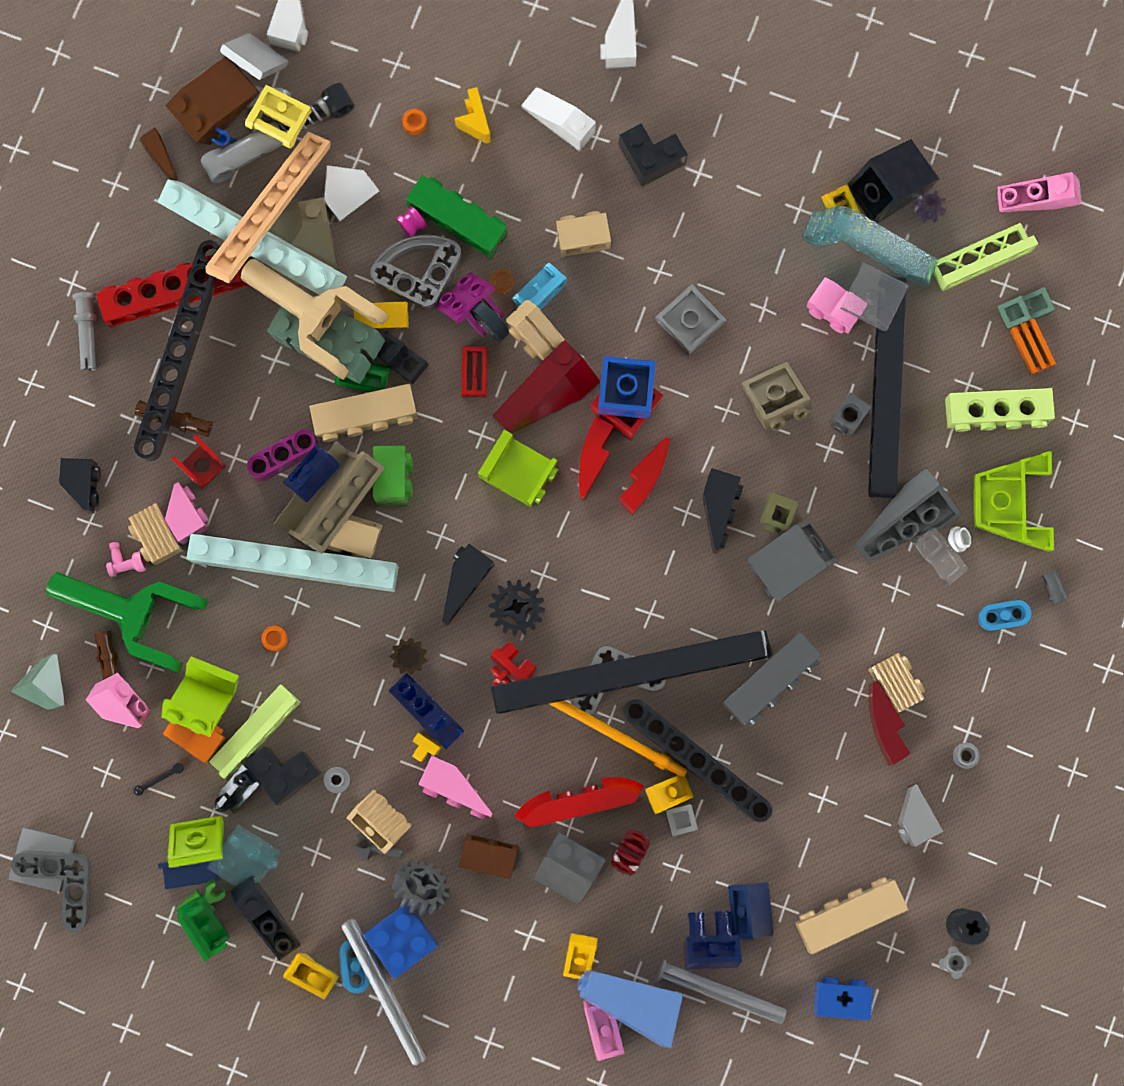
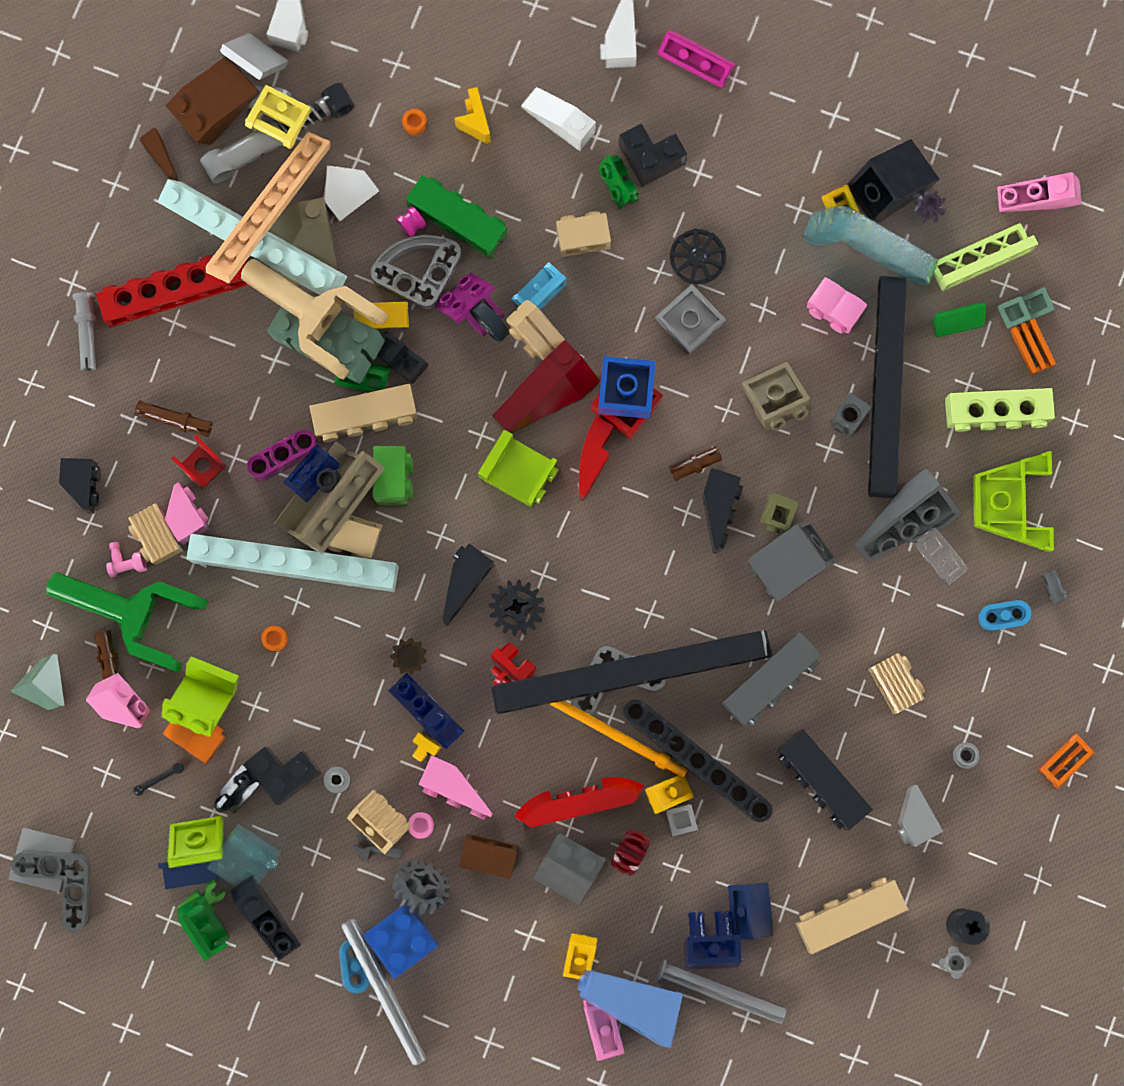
(181, 363): black beam -> none
(224, 138): blue hand -> none
(254, 732): yellowish green fence -> none
(311, 975): yellow slope -> none
(322, 478): none -> black plate
(421, 825): none -> bright pink tile
(474, 349): red tile -> none
(502, 281): clear orange plate -> none
(612, 171): none -> green hinge
(645, 477): red slope -> none
(695, 58): none -> dark pink slope
(695, 463): none -> reddish brown pin
(698, 256): none -> black wheel
(824, 780): none -> black brick
(855, 1008): blue brick -> none
(874, 297): clear tile -> none
(885, 725): dark red slope -> none
(959, 319): none -> green slope
(959, 539): white plate -> none
(1050, 776): none -> orange tile

